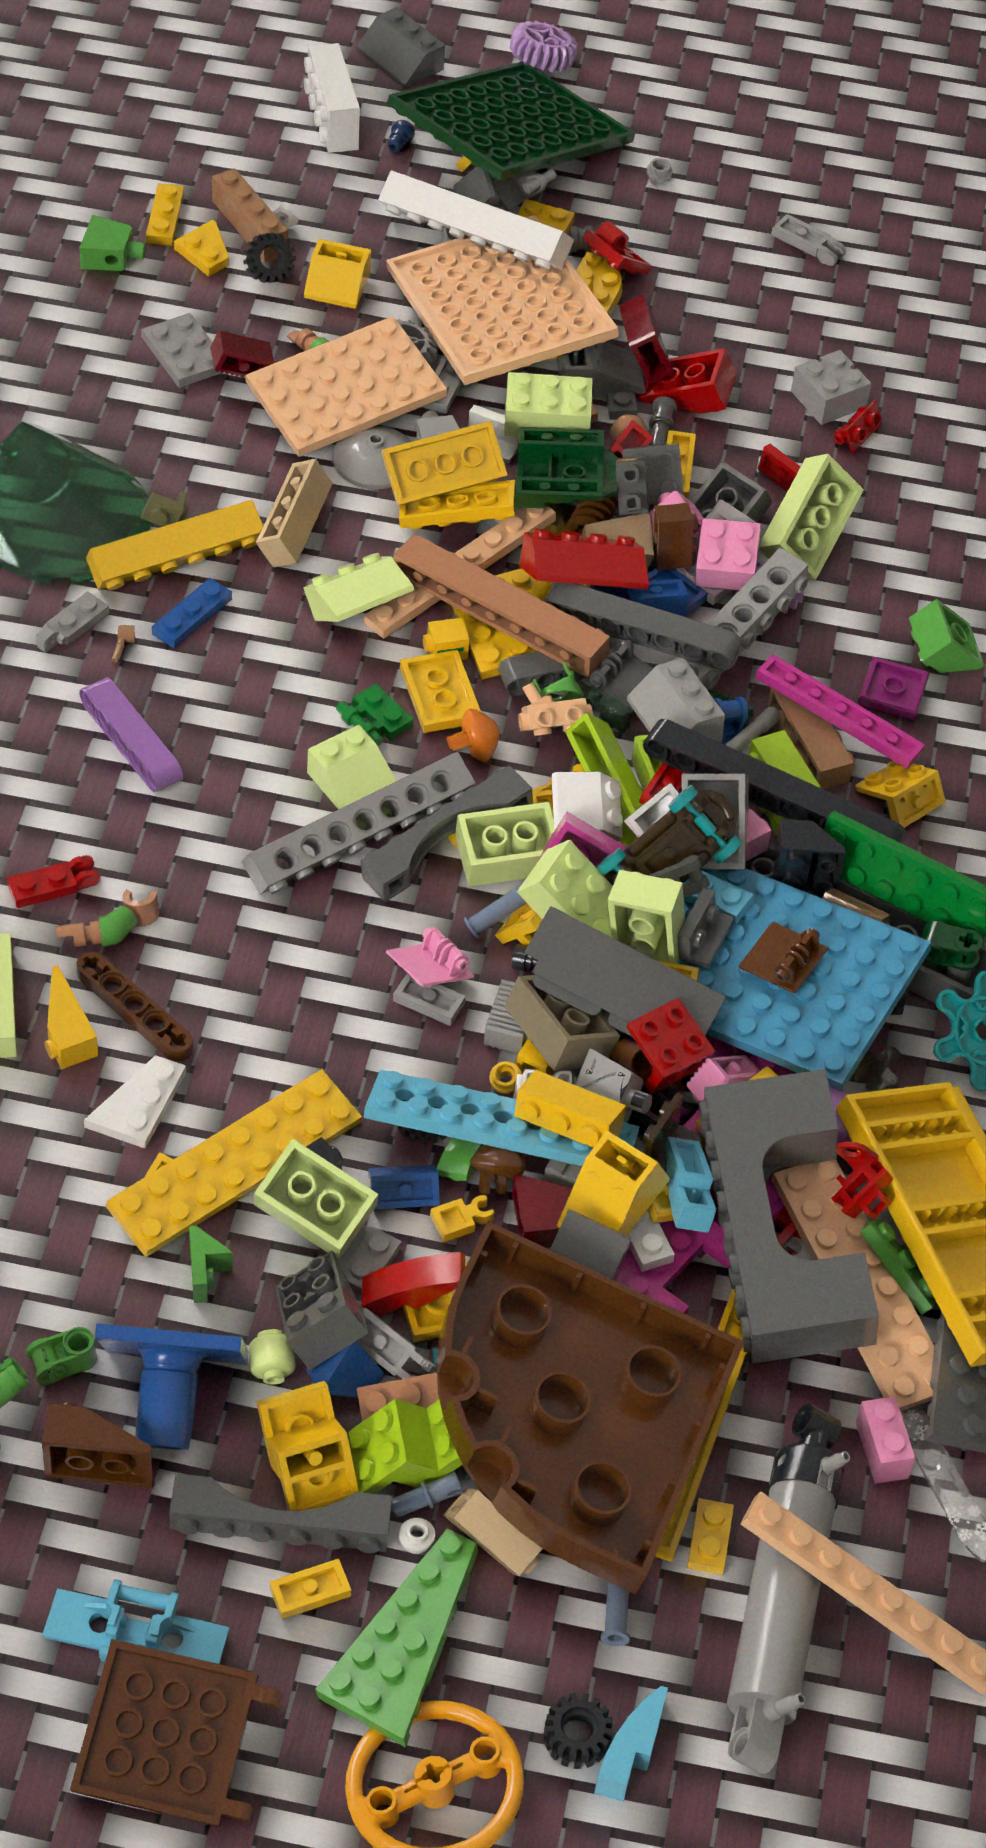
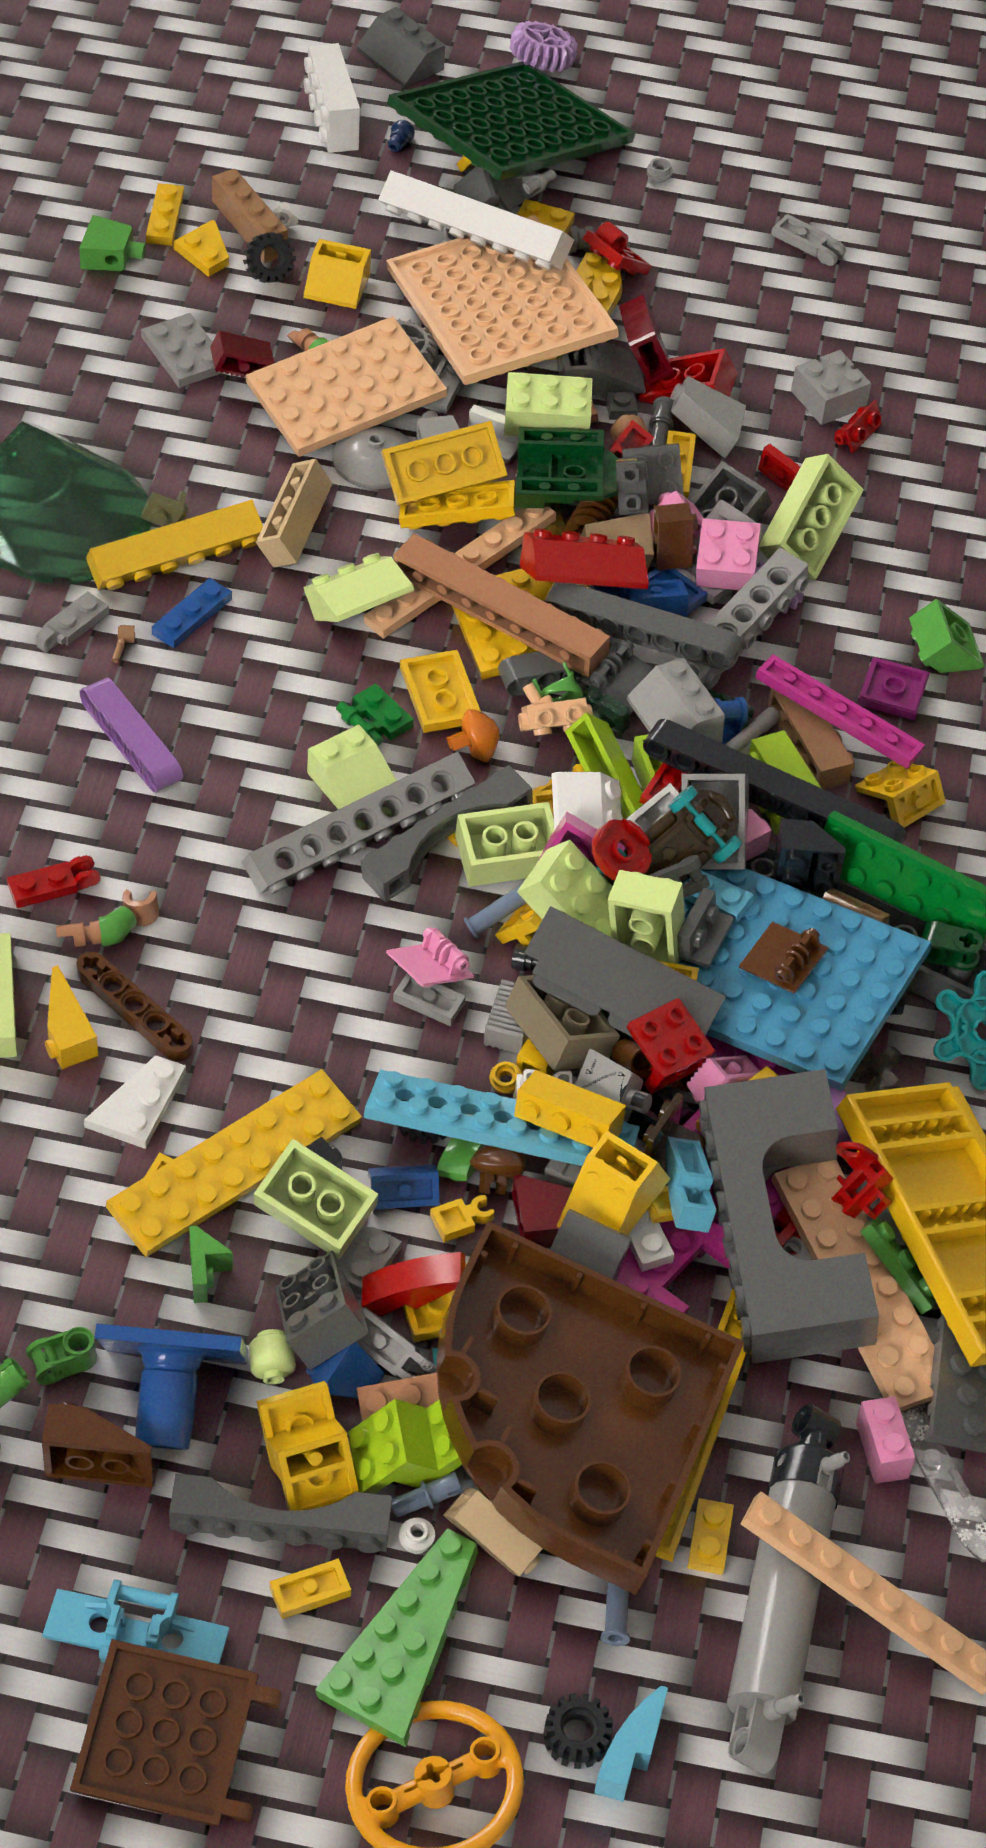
(447, 636): yellow brick -> none
(606, 848): none -> red tile
(708, 414): none -> light grey slope

